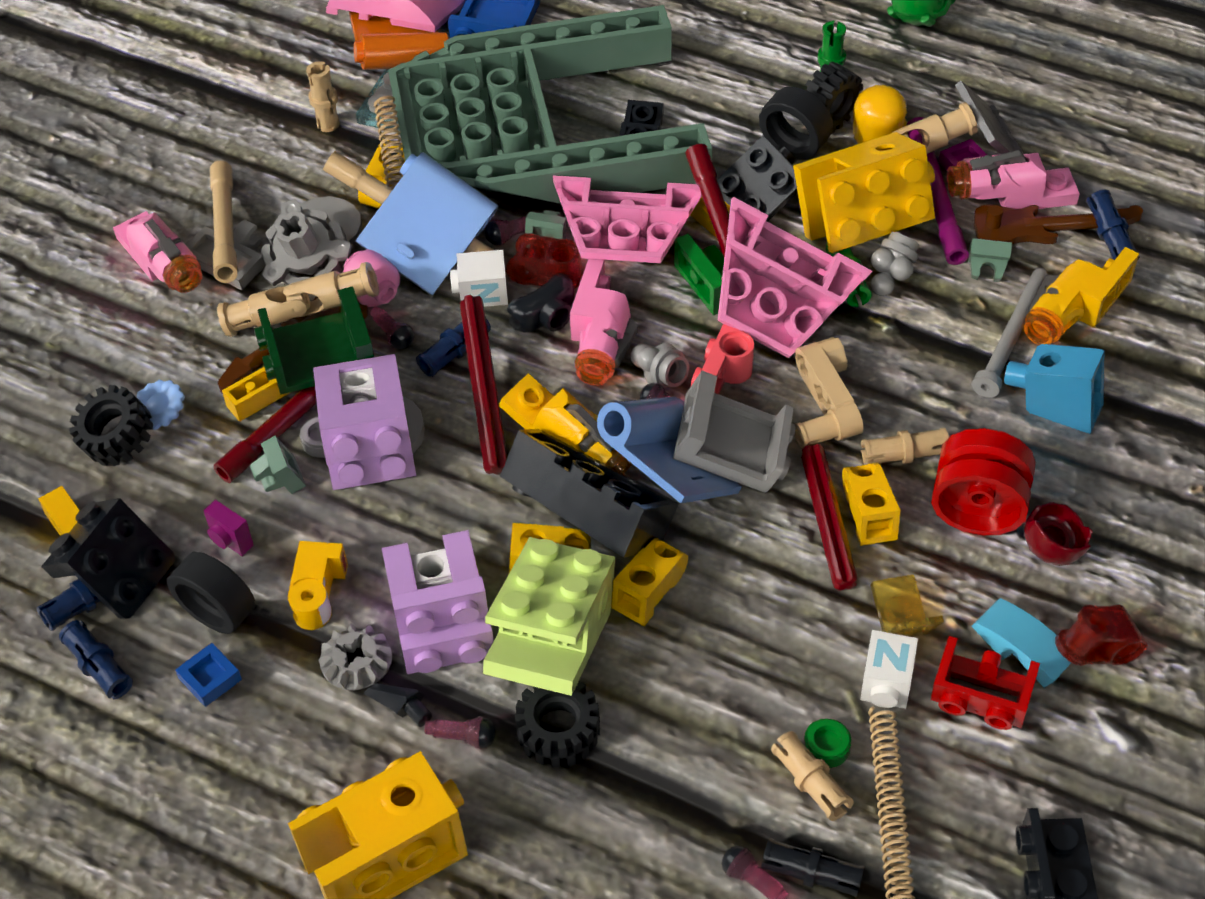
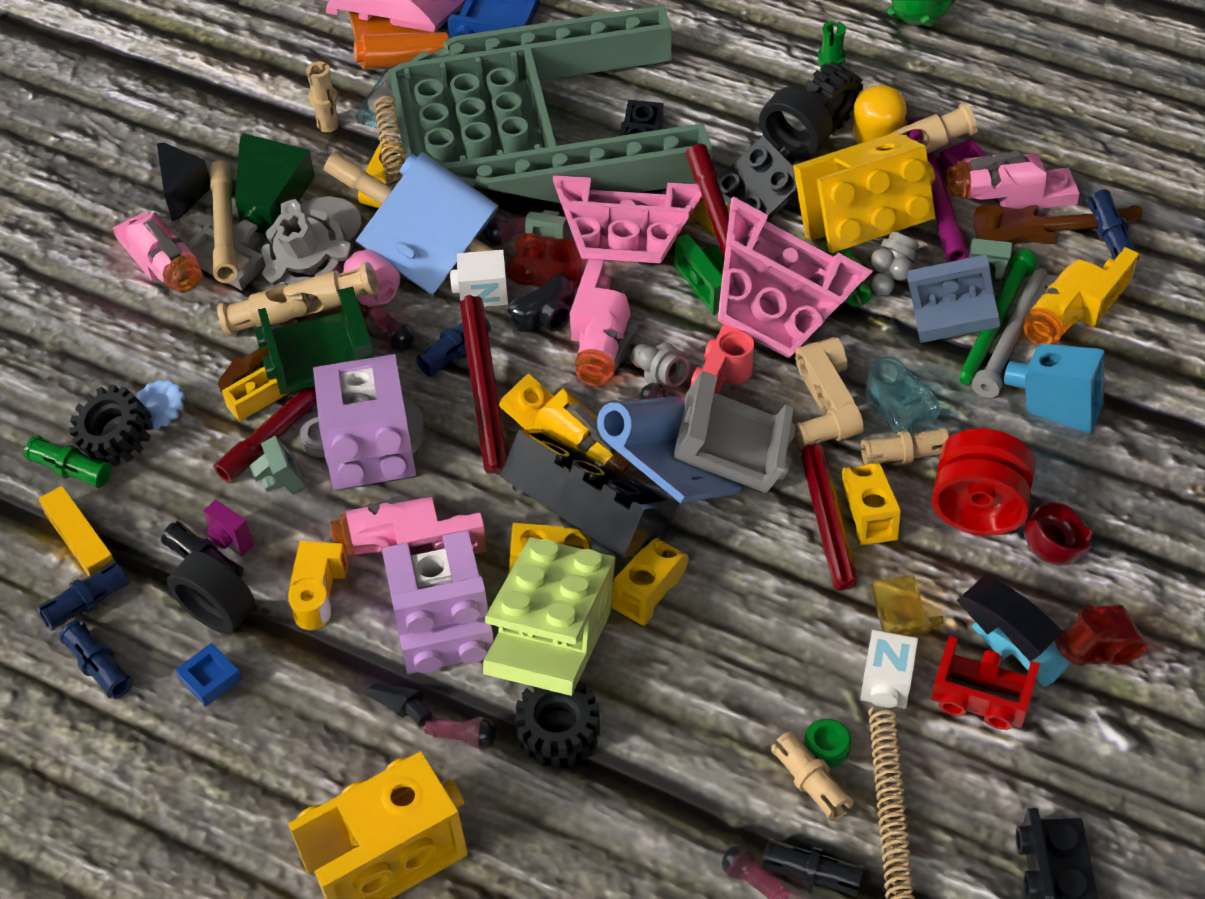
(67, 461): none -> green pin
(111, 556): black bracket -> none
(183, 179): none -> black slope
(184, 542): none -> black pin
(268, 177): none -> dark green slope
(362, 671): light grey gear -> none
(400, 522): none -> bright pink plate
(899, 395): none -> clear light blue piece
(953, 298): none -> sand blue bracket
(990, 123): flat silver piece -> none
(1000, 606): none -> black slope
(1021, 263): none -> green bar

